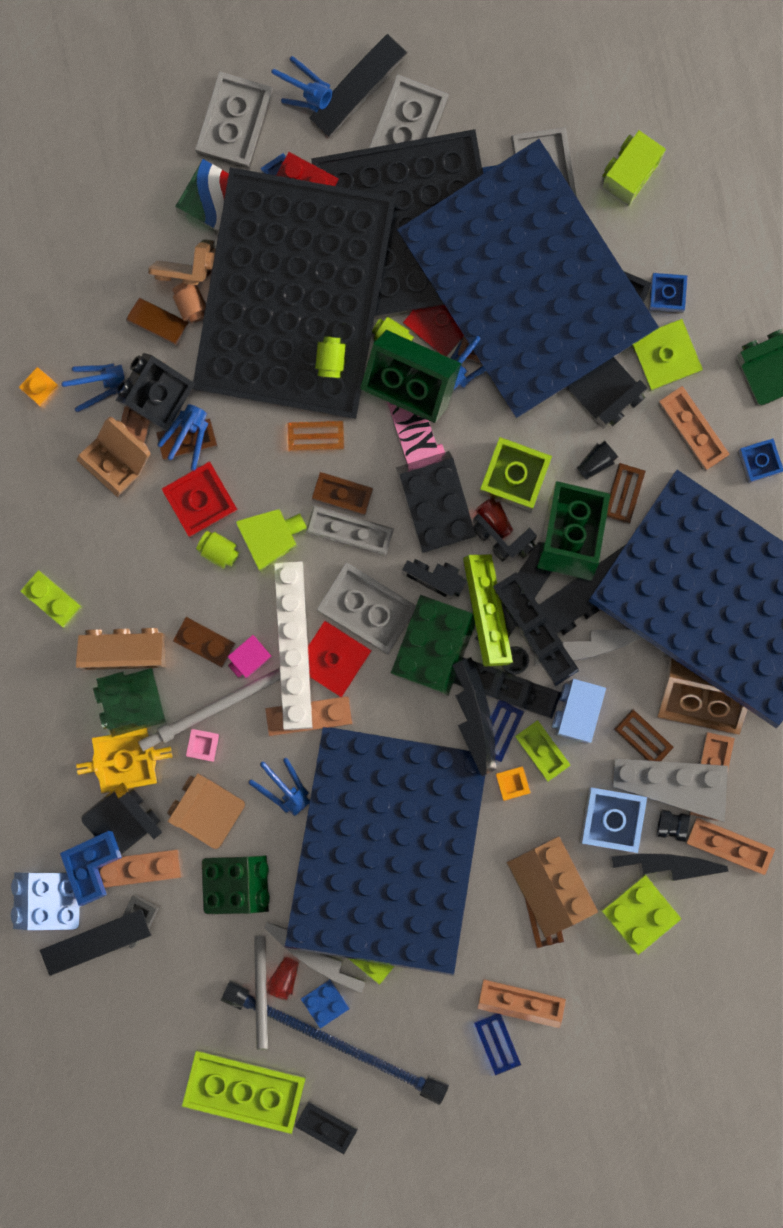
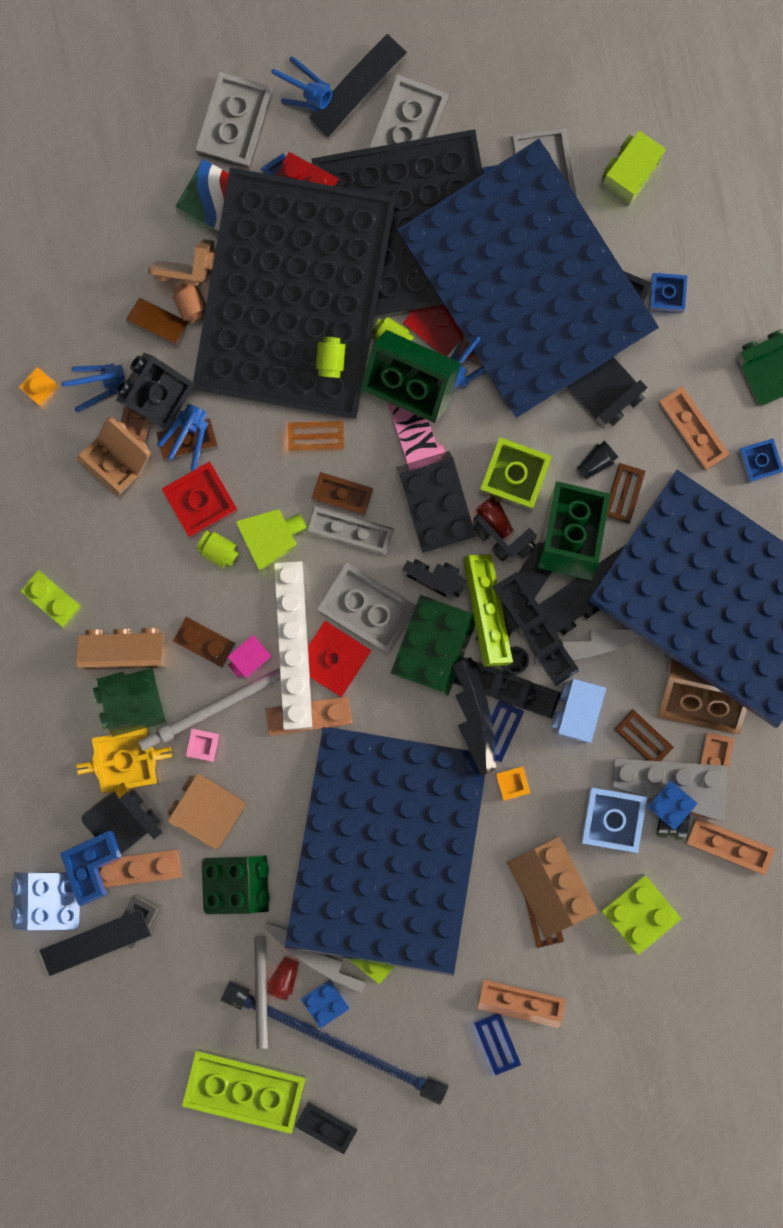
(294, 799): blue plant -> none
(542, 750): lime plate -> none
(667, 355): lime plate -> none
(672, 804): none -> blue piece
(678, 866): black slope -> none

